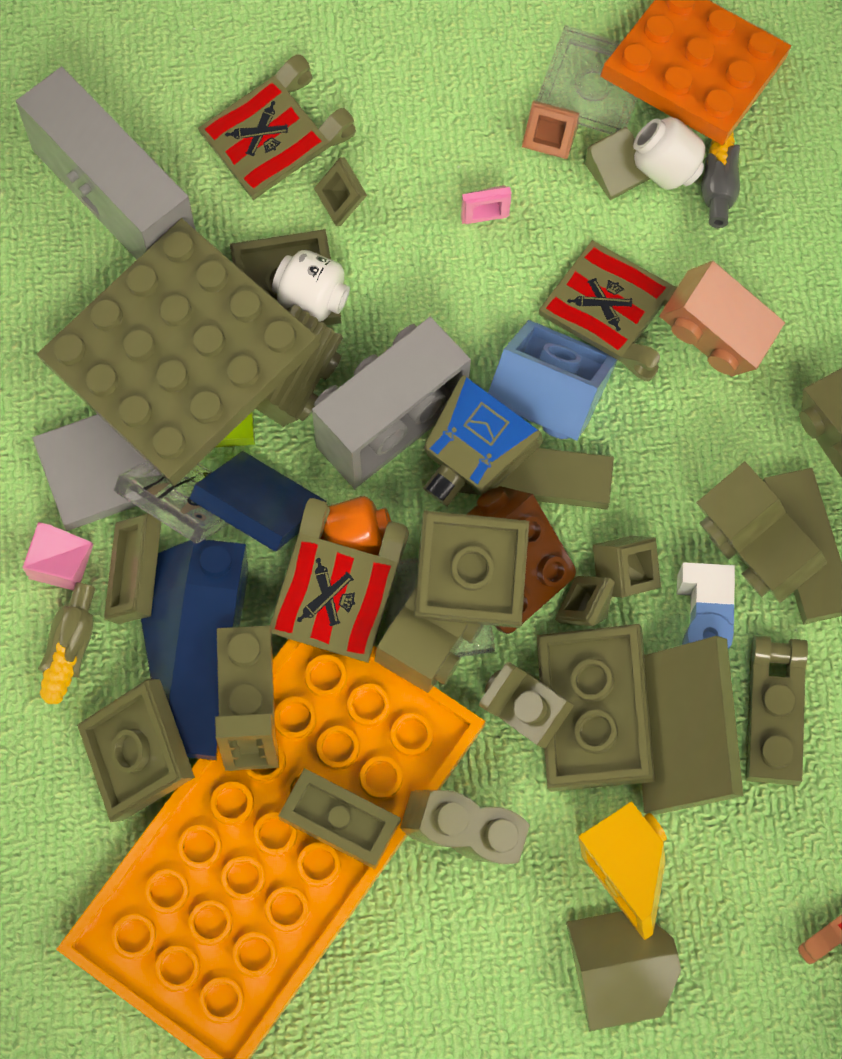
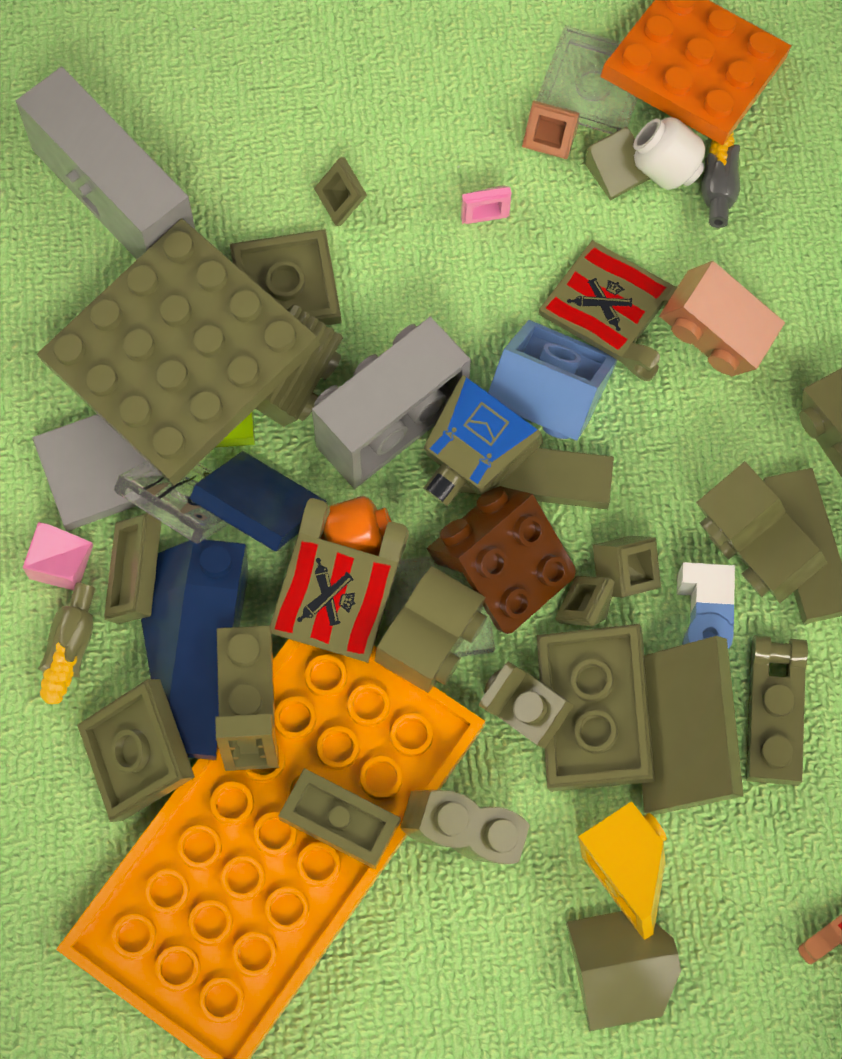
(269, 133): olive flag -> none
(311, 283): white head -> none
(471, 569): olive tile -> none

